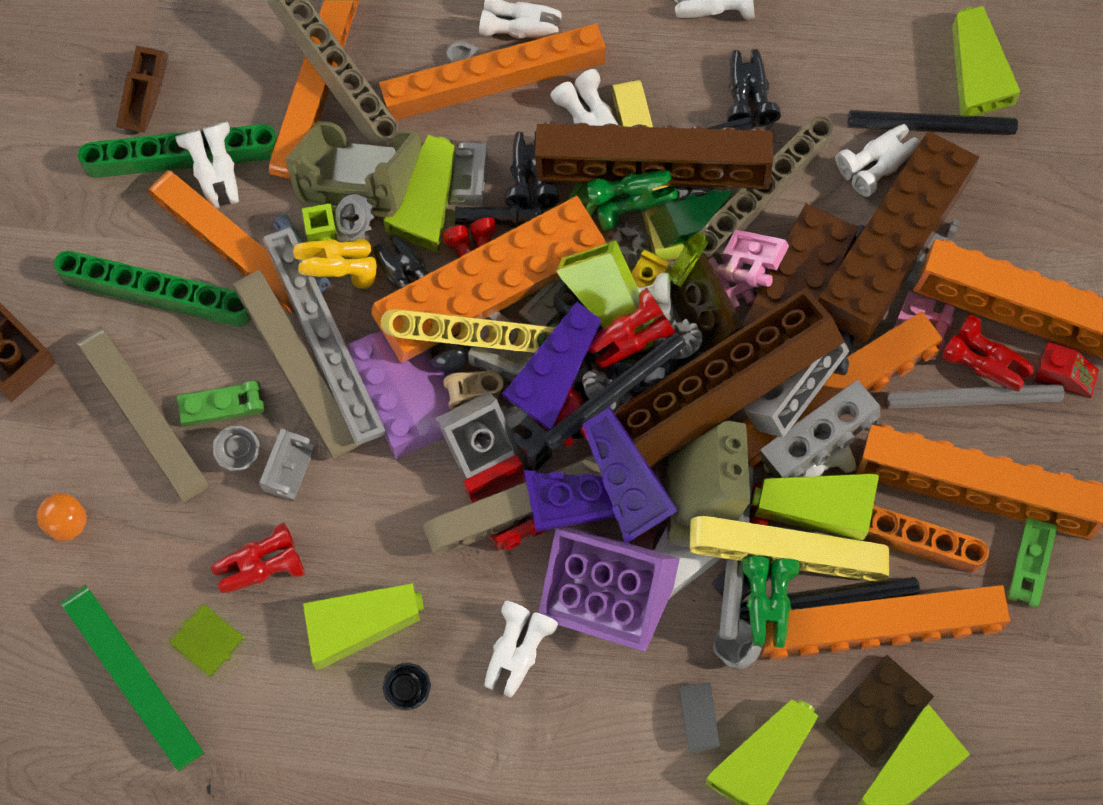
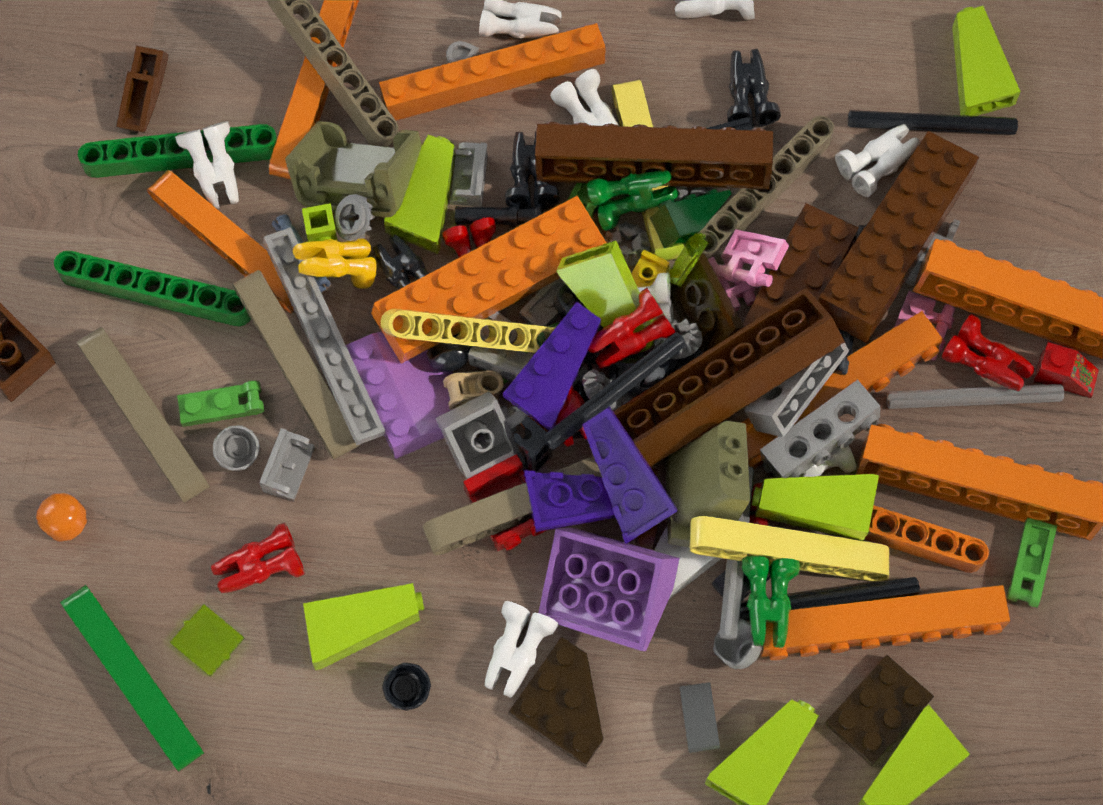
(563, 703): none -> dark brown plate

